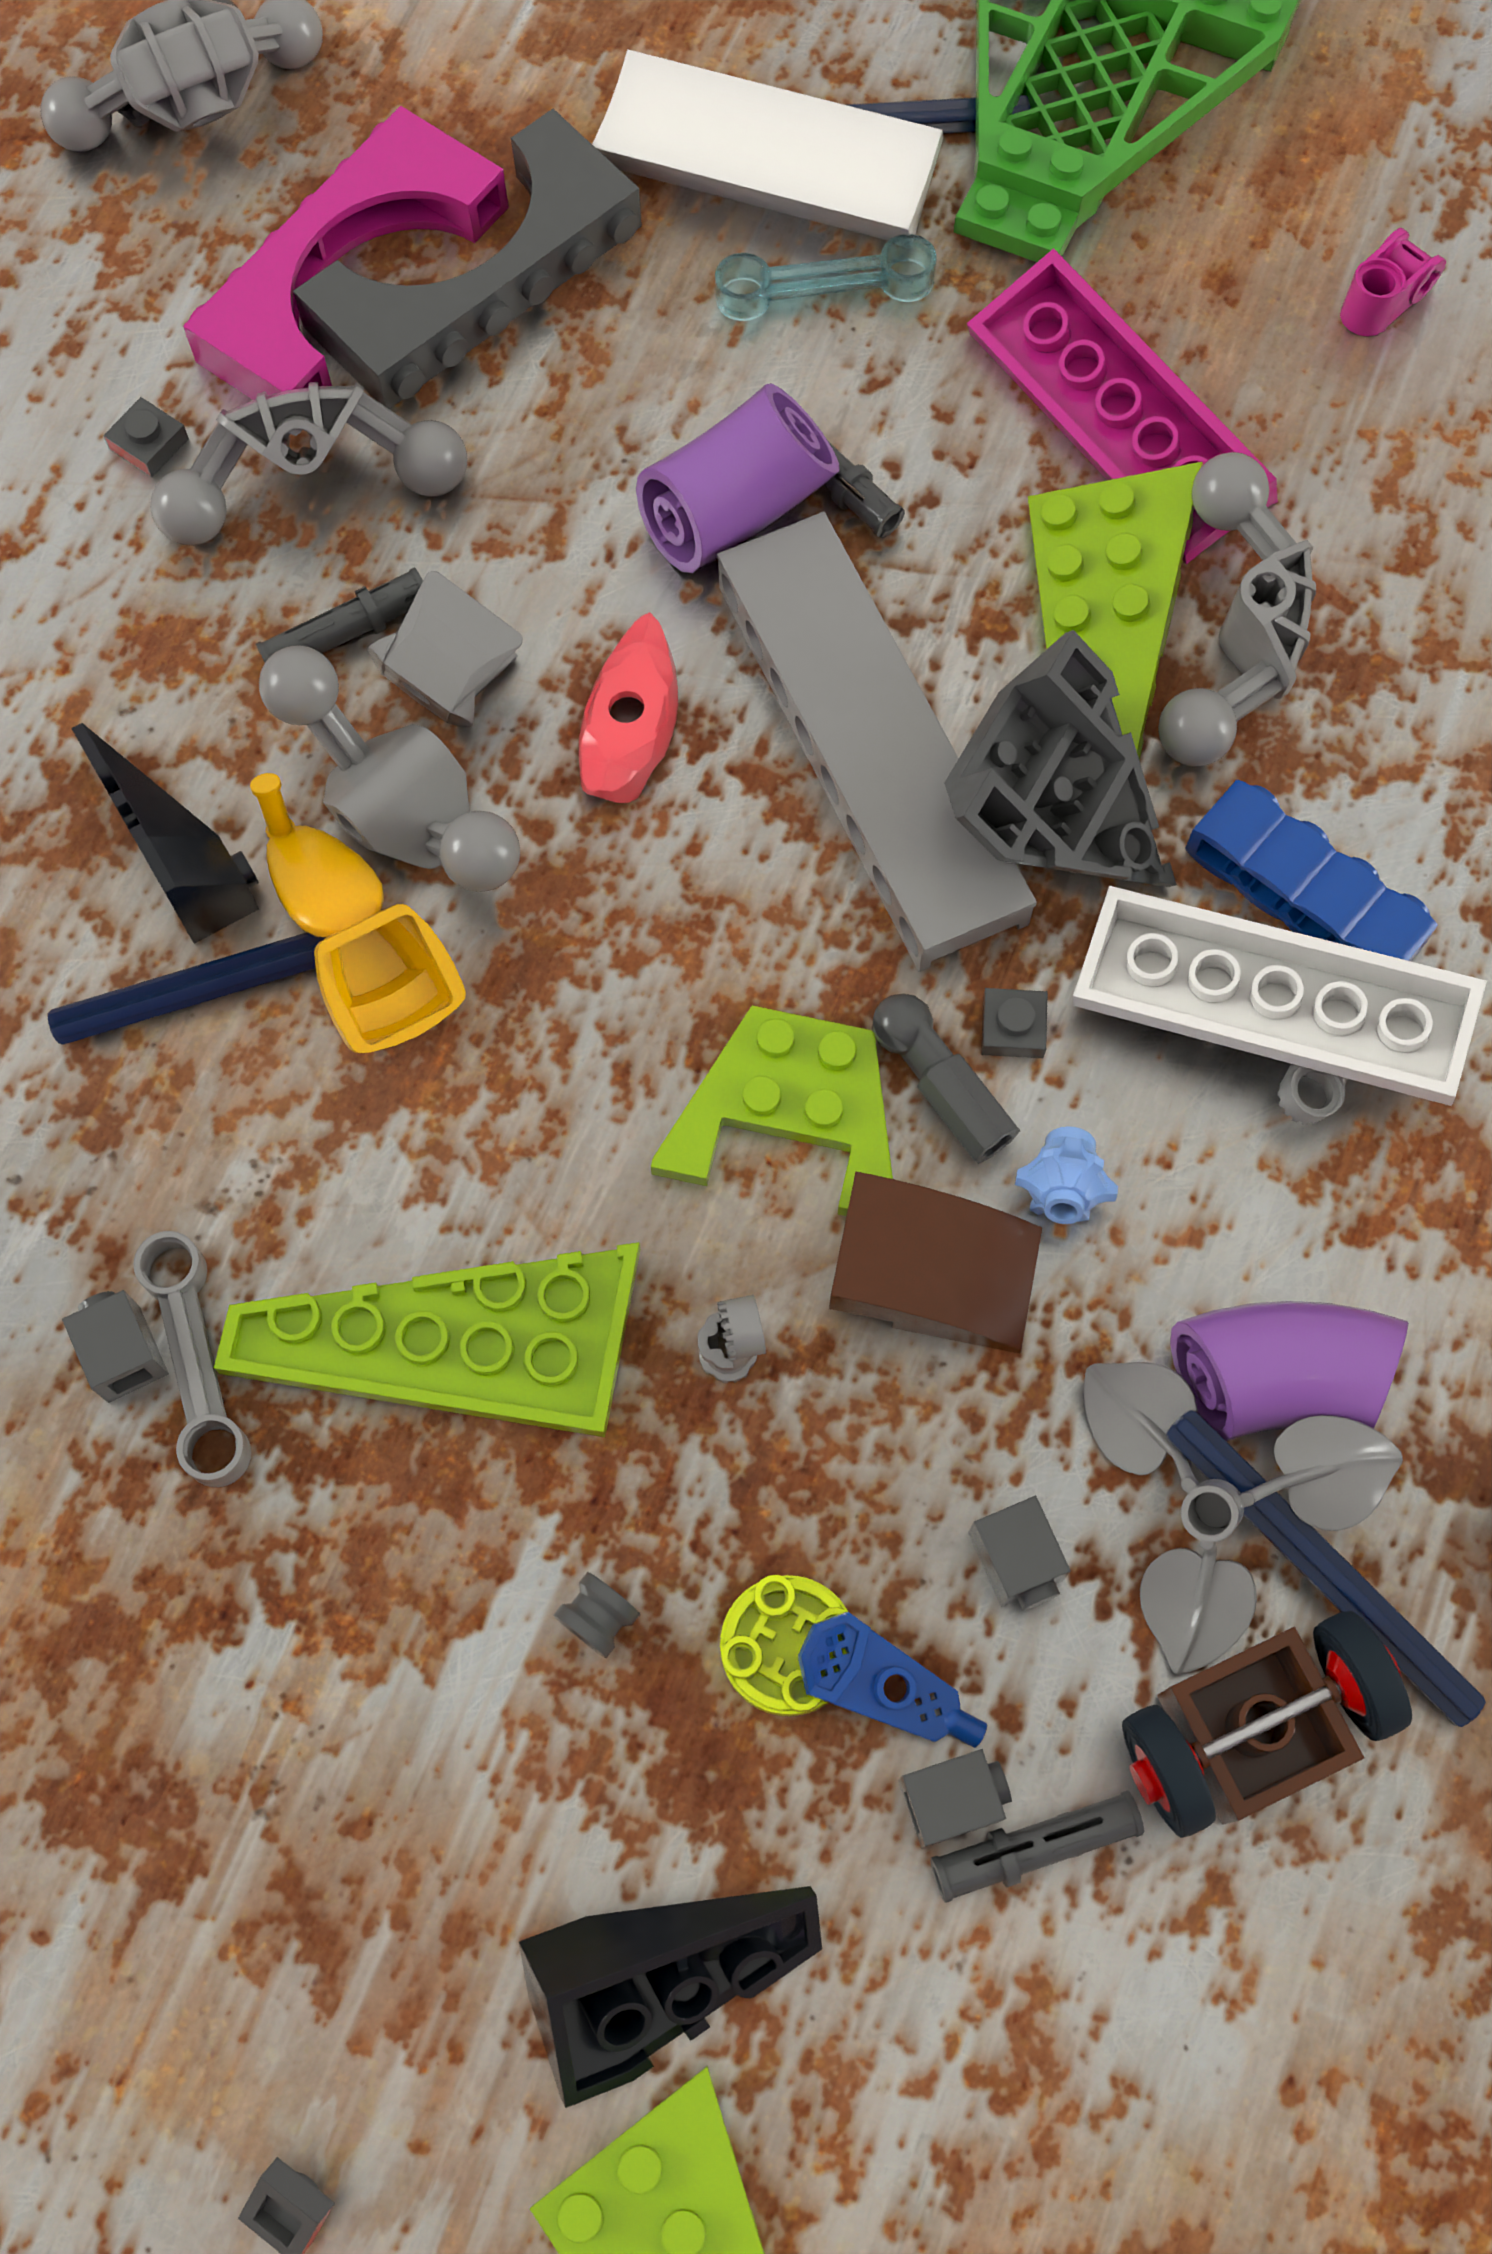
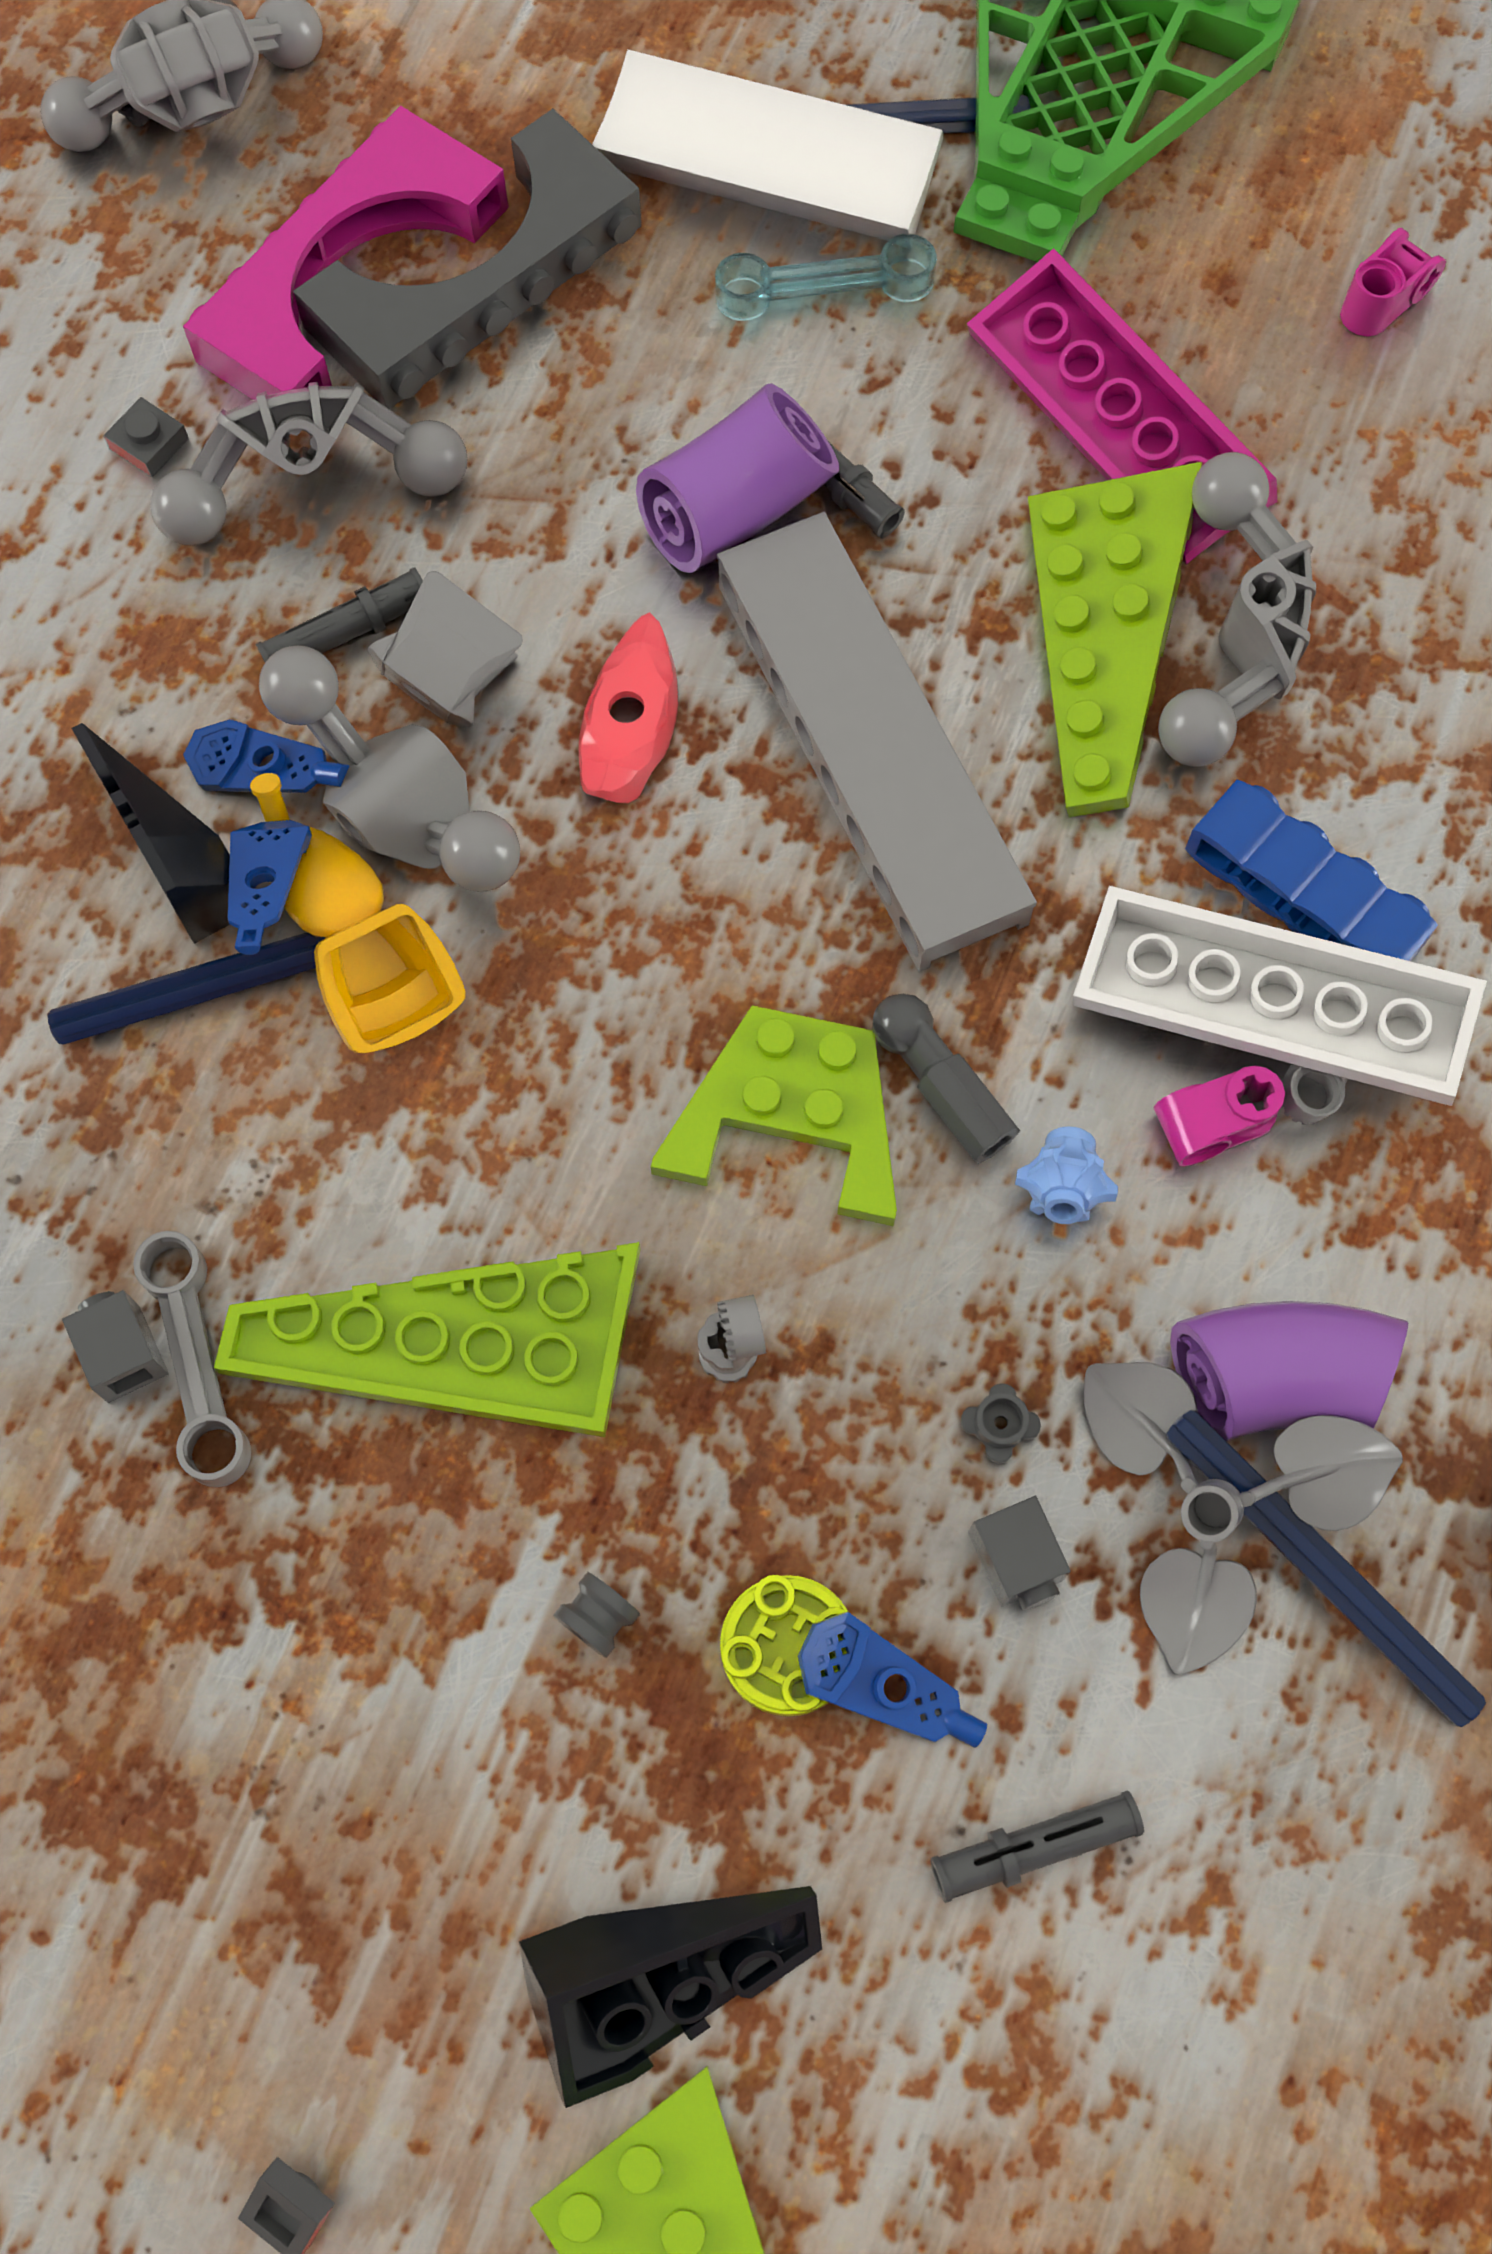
(231, 752): none -> blue piece
(261, 855): none -> blue piece
(935, 1263): reddish brown slope -> none
(955, 1797): dark grey brick -> none
(1005, 1404): none -> dark grey plate
(1014, 1023): dark grey plate -> none
(1056, 777): dark grey wedge -> none
(1209, 1116): none -> dark pink piece
(1264, 1724): brick -> none

